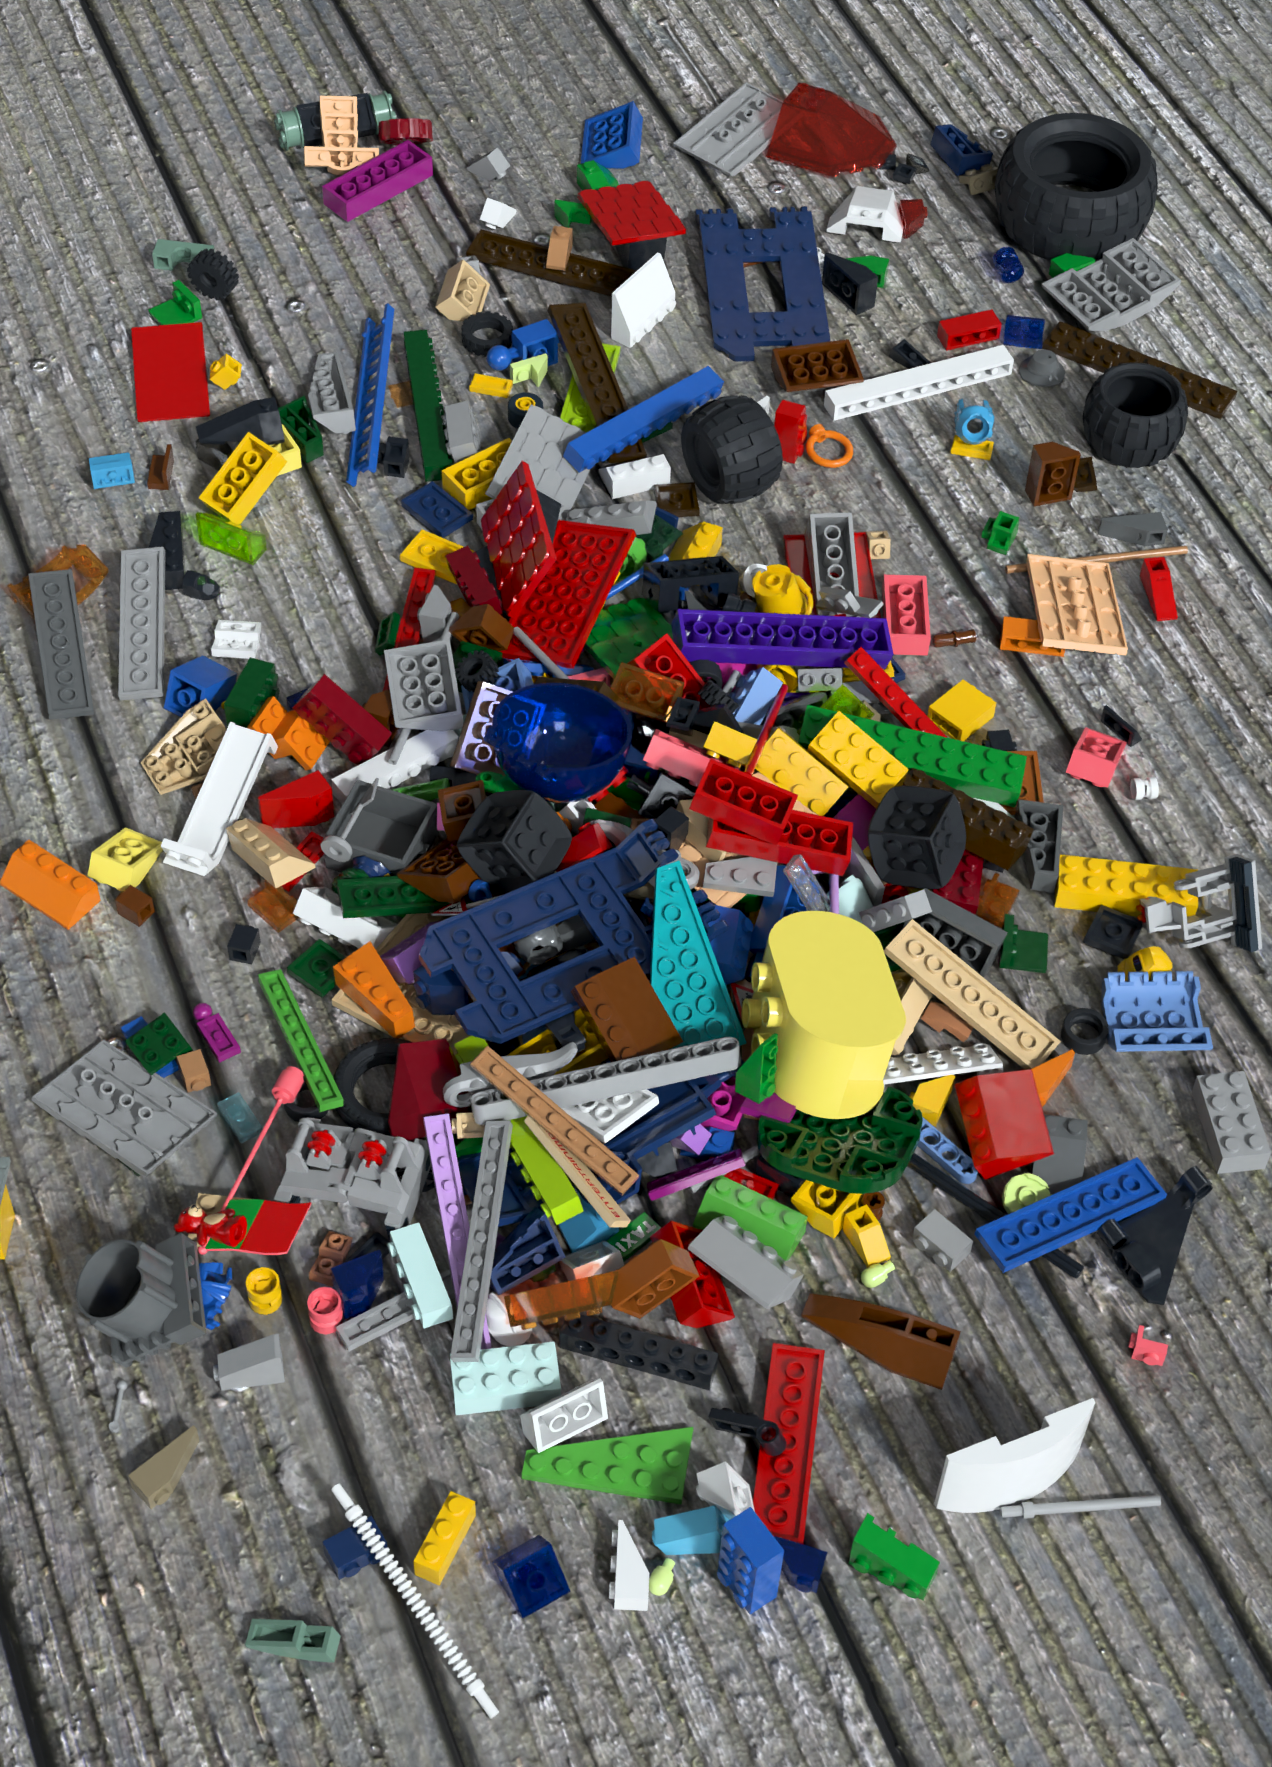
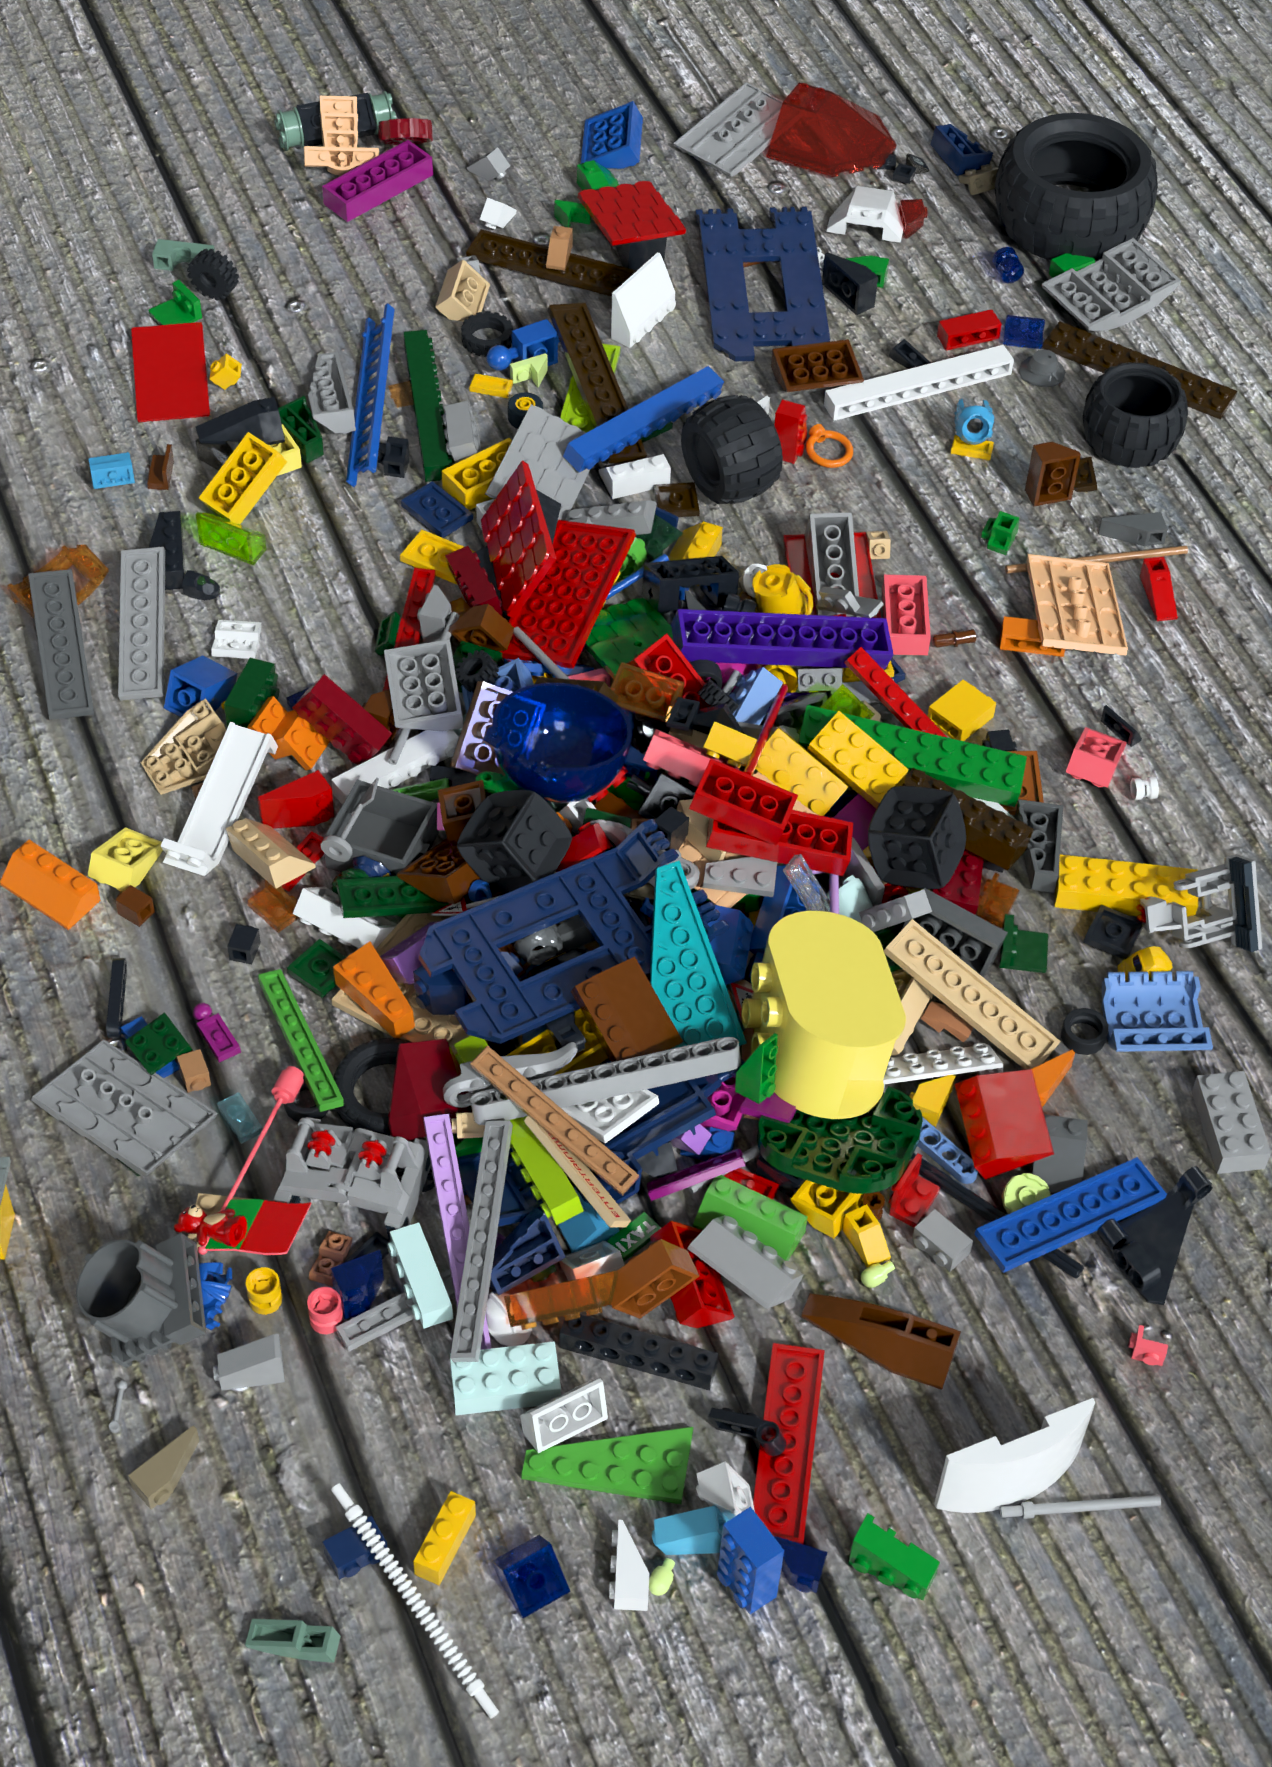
(116, 997): none -> black beam
(912, 1194): none -> red bracket

